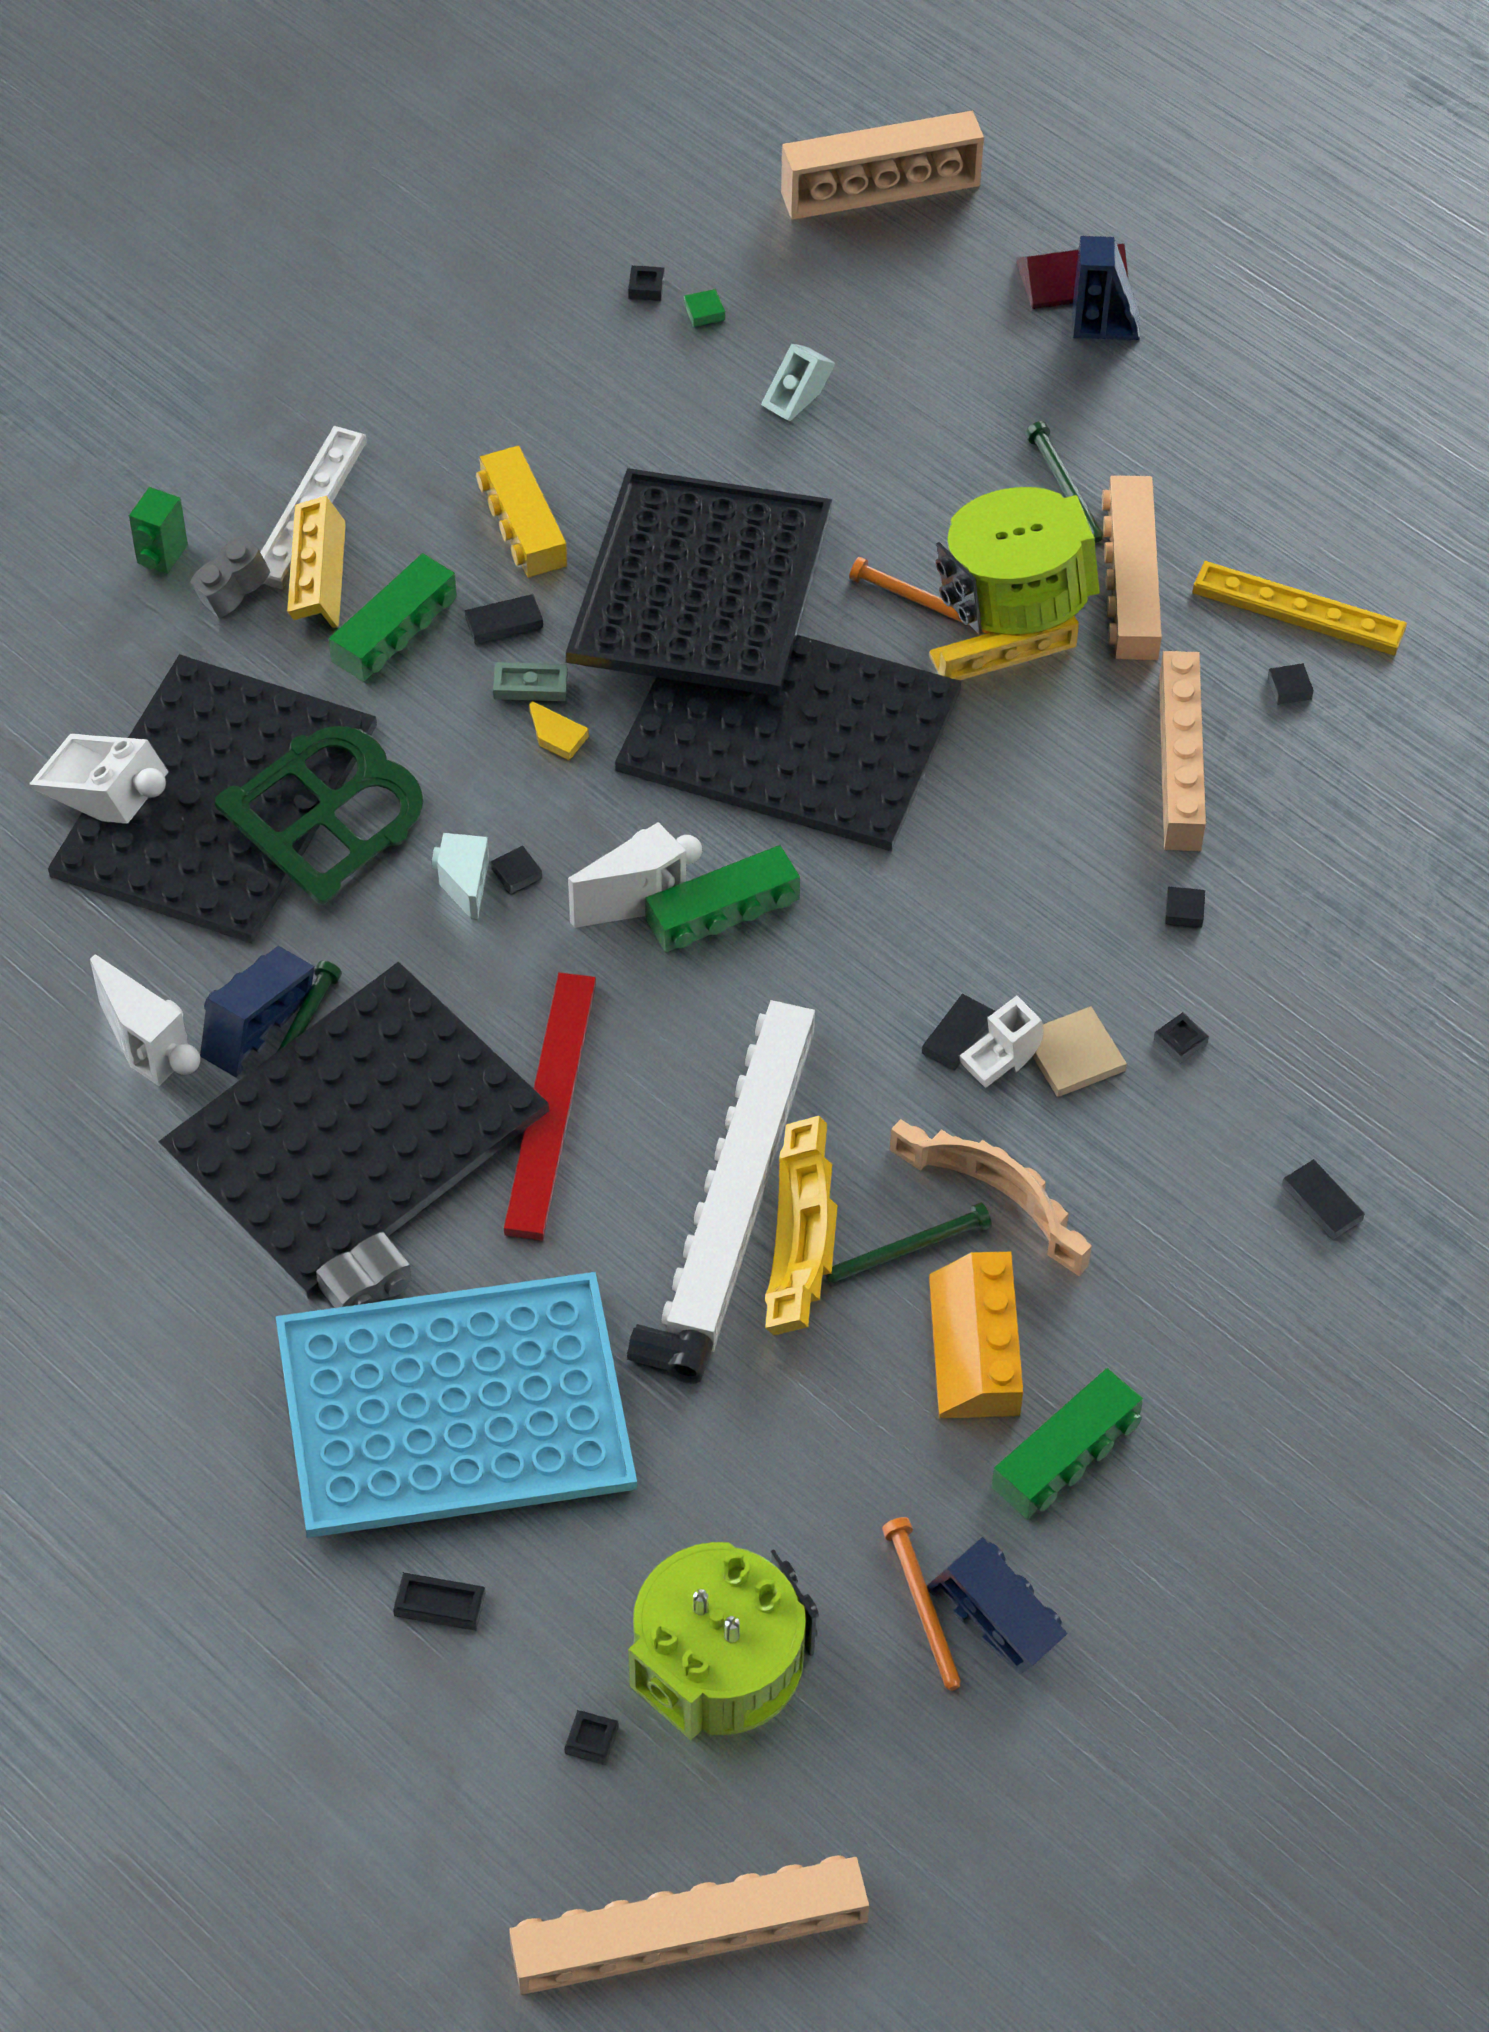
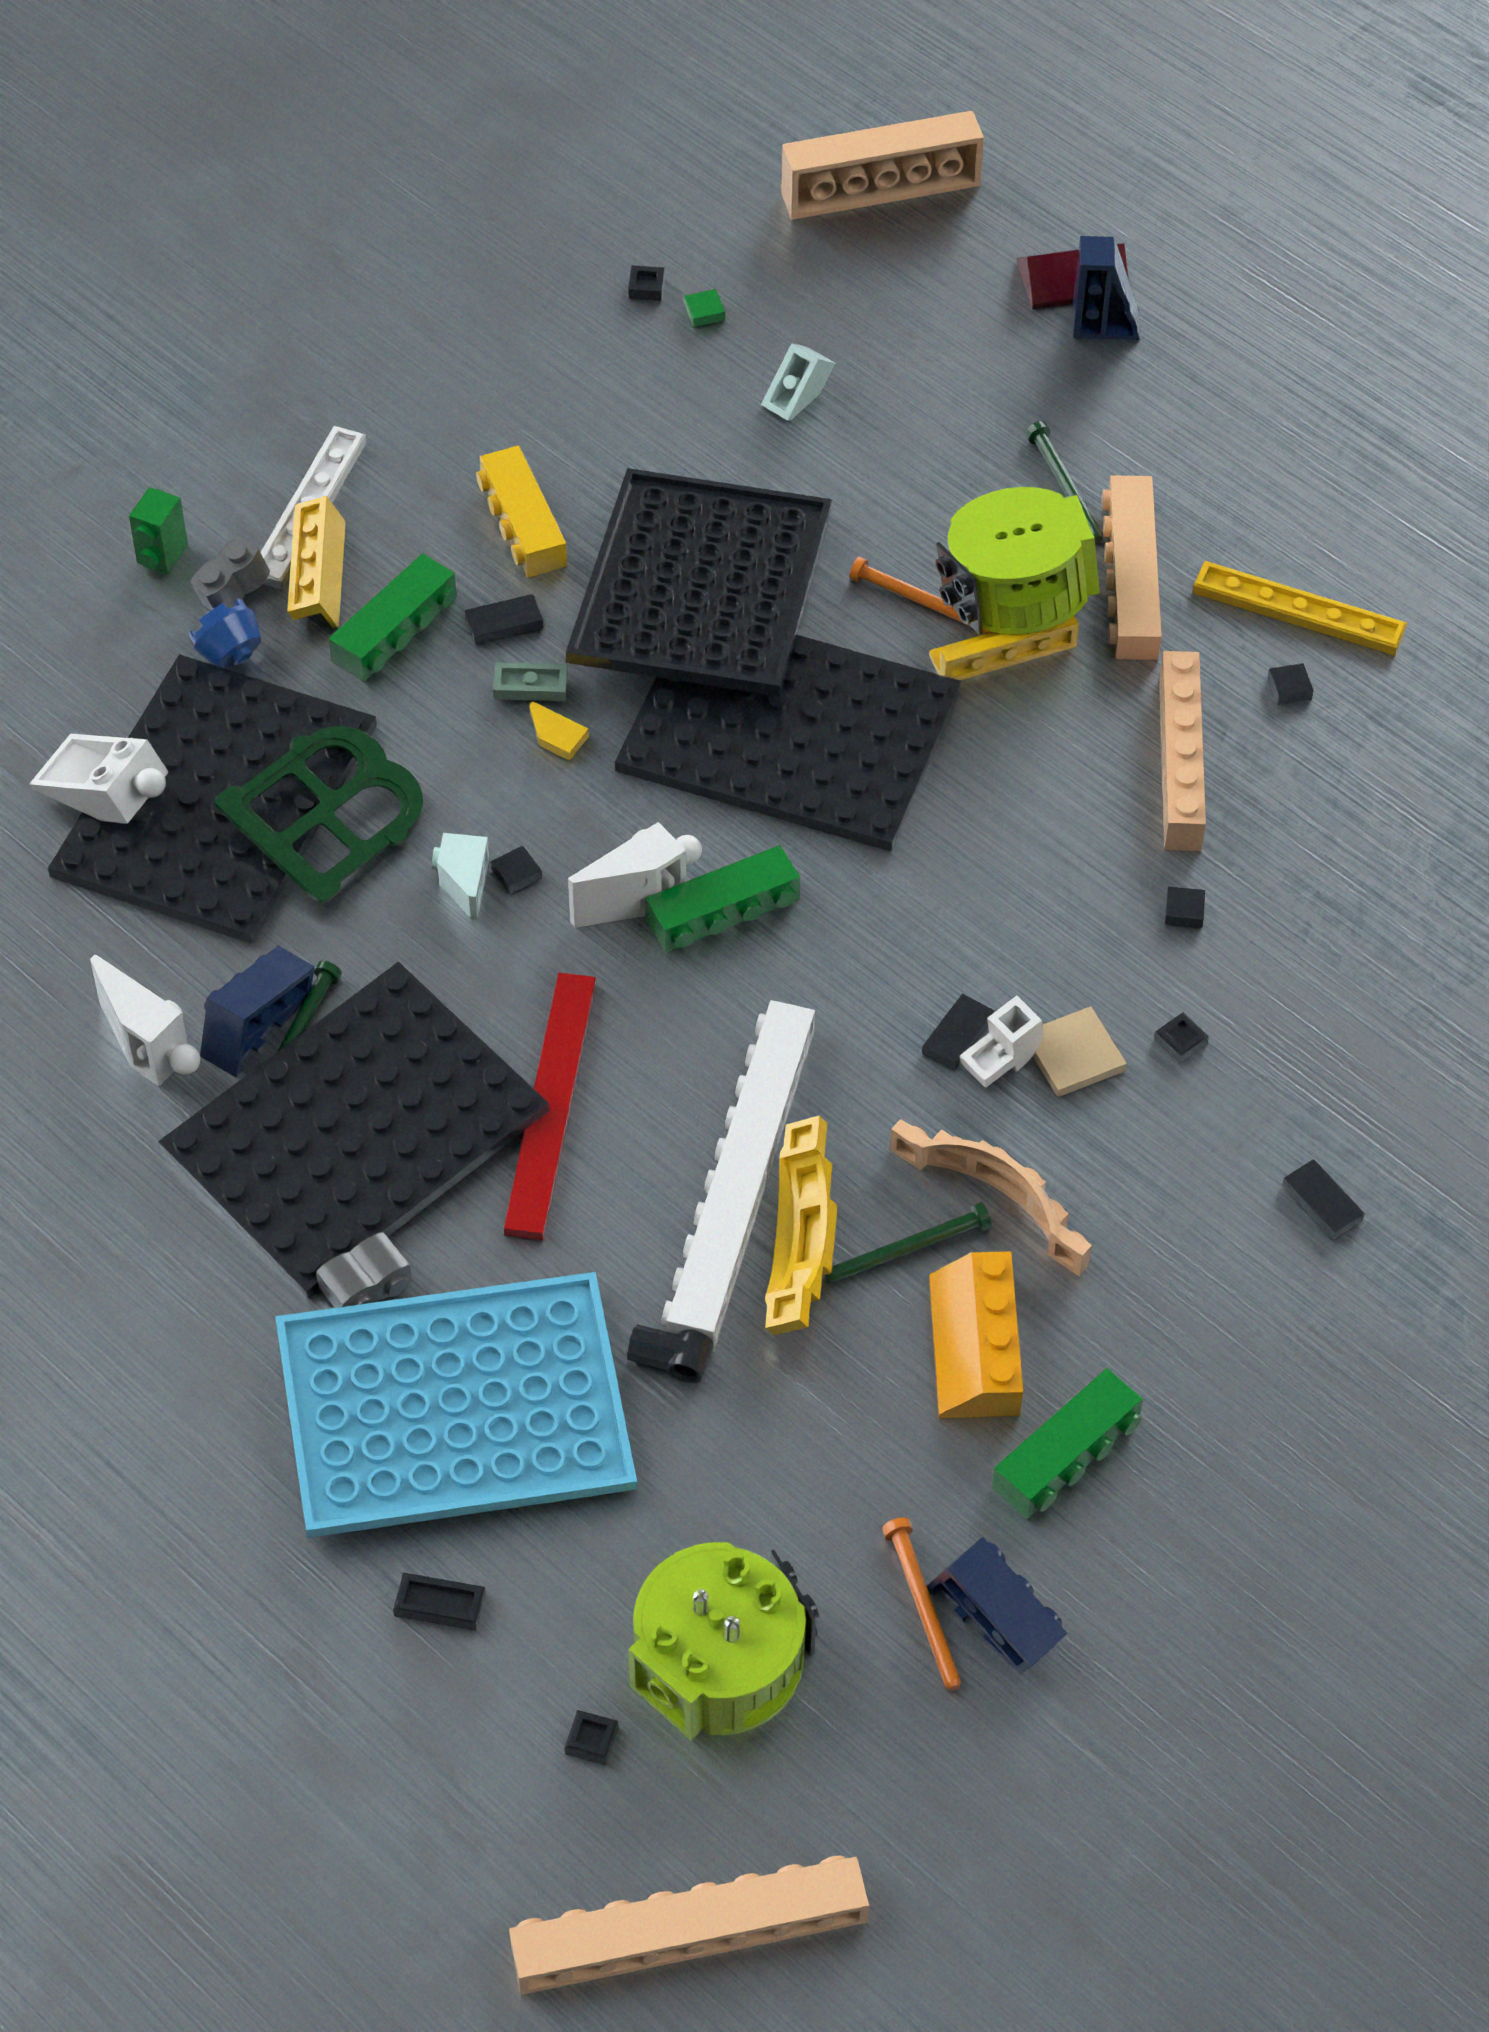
(227, 635): none -> blue cone

